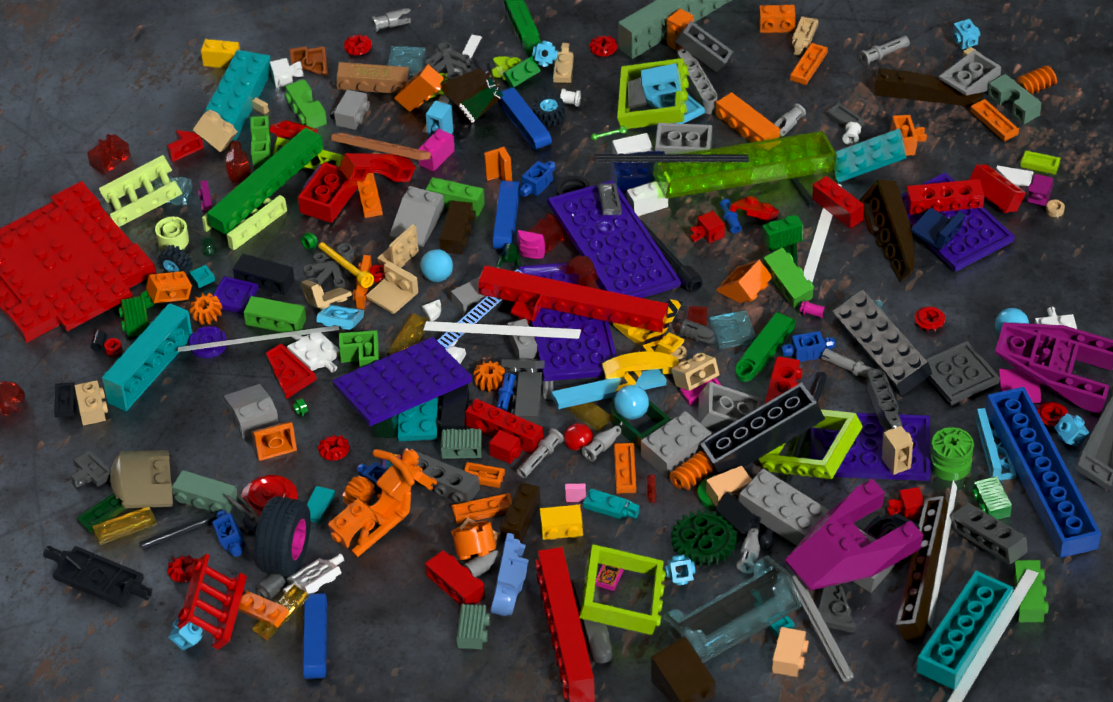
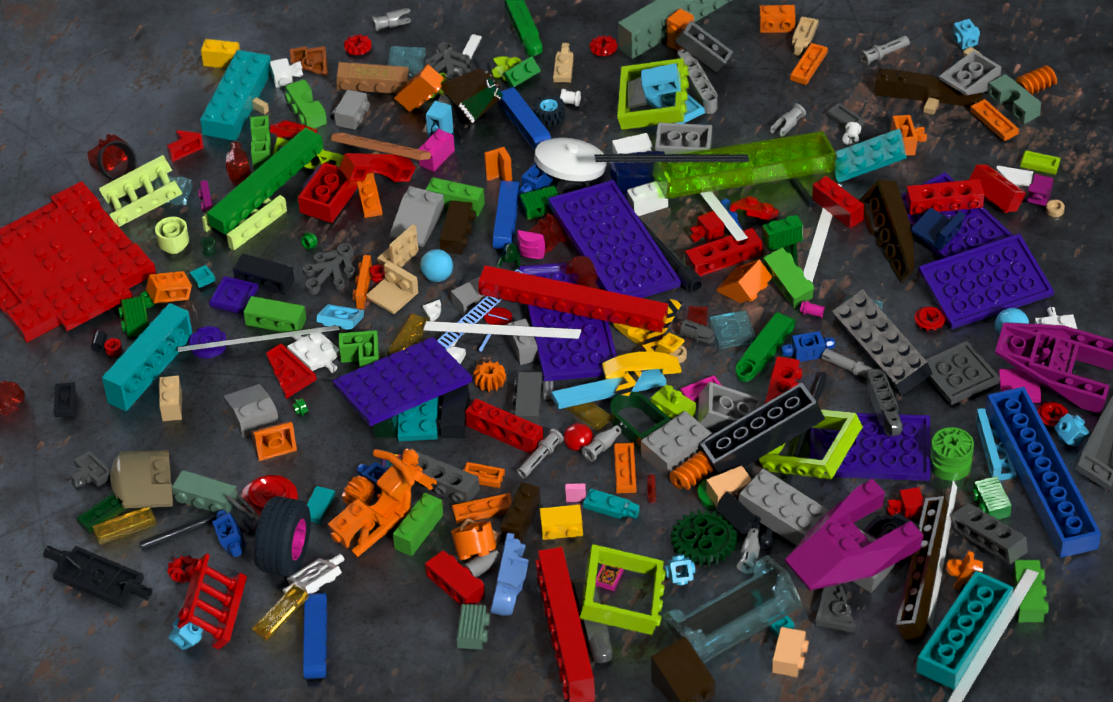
(90, 402): tan brick -> none
(129, 153): none -> black tyre
(170, 398): none -> tan brick
(174, 260): black wheel -> none
(206, 308): orange gear -> none
(215, 130): tan brick -> none
(262, 609): orange plate -> none
(270, 586): dark grey brick -> none
(317, 298): tan bracket -> none
(334, 453): red gear -> none
(364, 278): yellow piece -> none
(418, 524): none -> bright green brick
(461, 443): sand green brick -> none
(496, 316): none -> red piece
(505, 447): red brick -> none
(506, 392): blue pin -> none
(527, 311): red bracket -> none
(530, 365): dark grey hinge -> none
(535, 202): none -> green brick
(552, 53): medium azure brick -> none
(569, 159): none -> white dish
(609, 199): dark grey plate -> none
(623, 129): bright green hinge -> none
(631, 402): medium azure piece -> none
(673, 402): none -> lime brick
(695, 371): tan brick -> none
(722, 213): none -> white sticker
(723, 253): none -> red brick
(745, 119): orange brick -> none
(822, 631): light grey axle -> none
(897, 450): tan brick -> none
(931, 106): none -> tan piece
(964, 569): none -> orange hips
(985, 281): none -> dark purple plate

